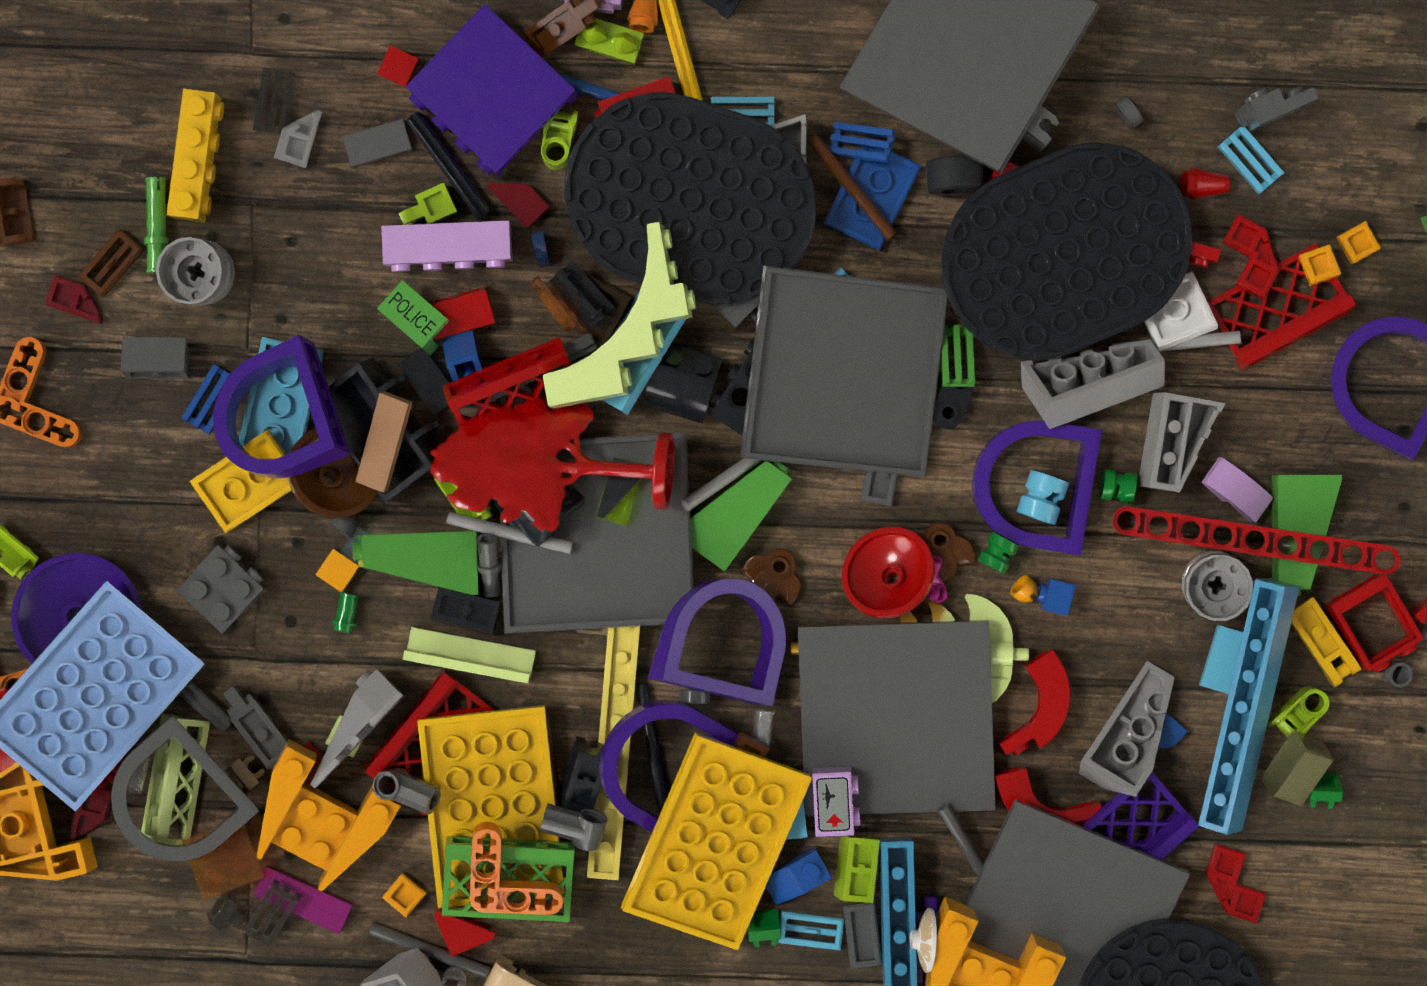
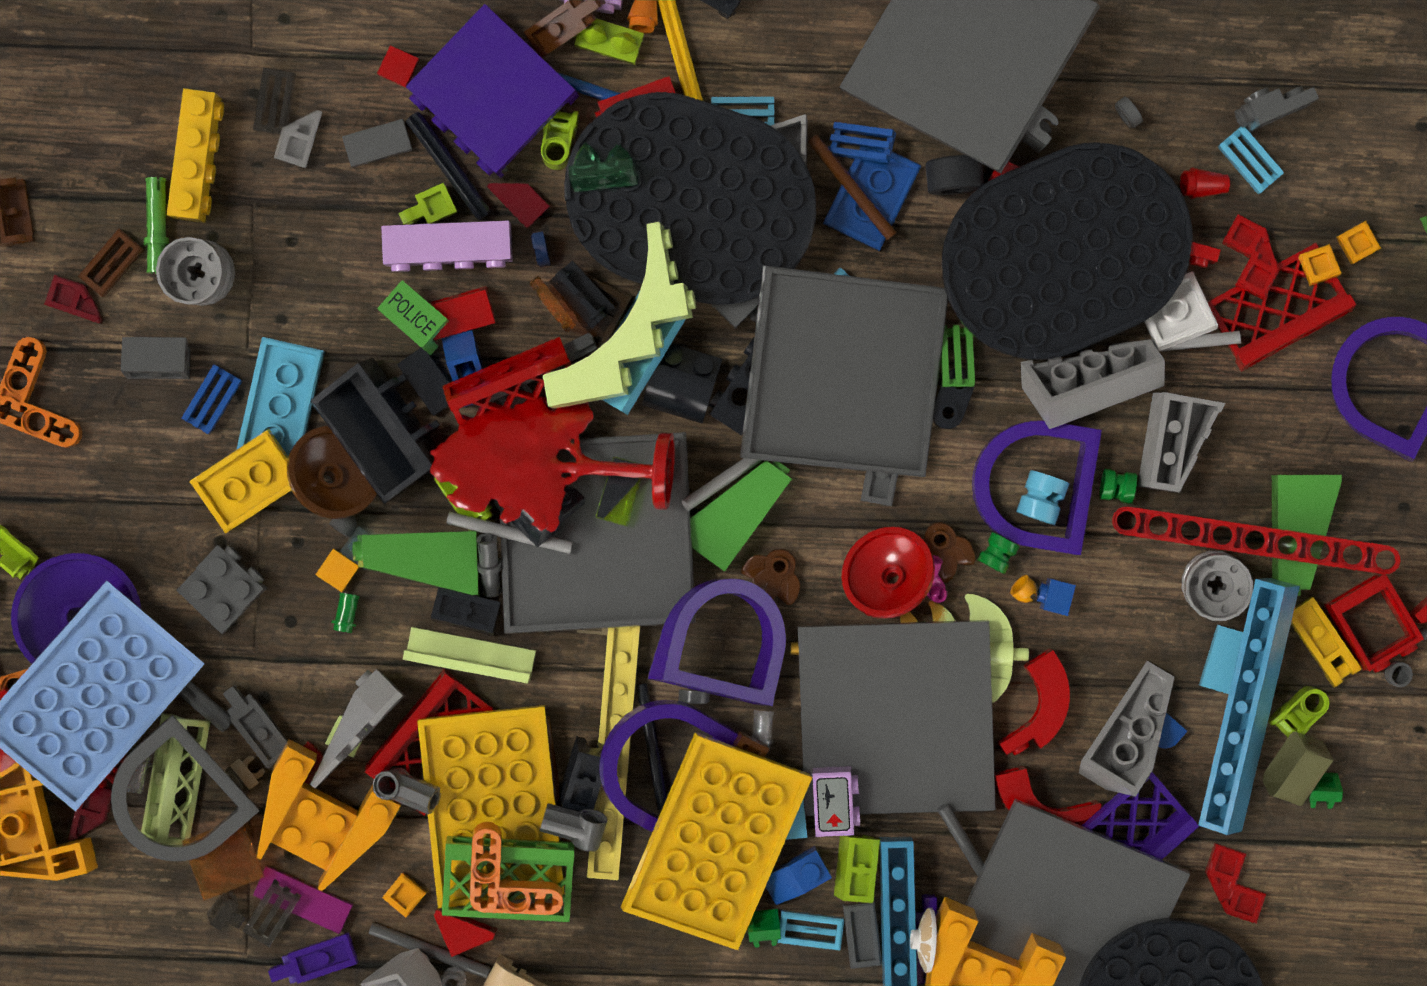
(316, 960): none -> dark purple hinge
(331, 439): dark purple window -> none
(383, 441): medium nougat tile -> none
(592, 174): none -> clear green tile
(1238, 489): lavender slope -> none

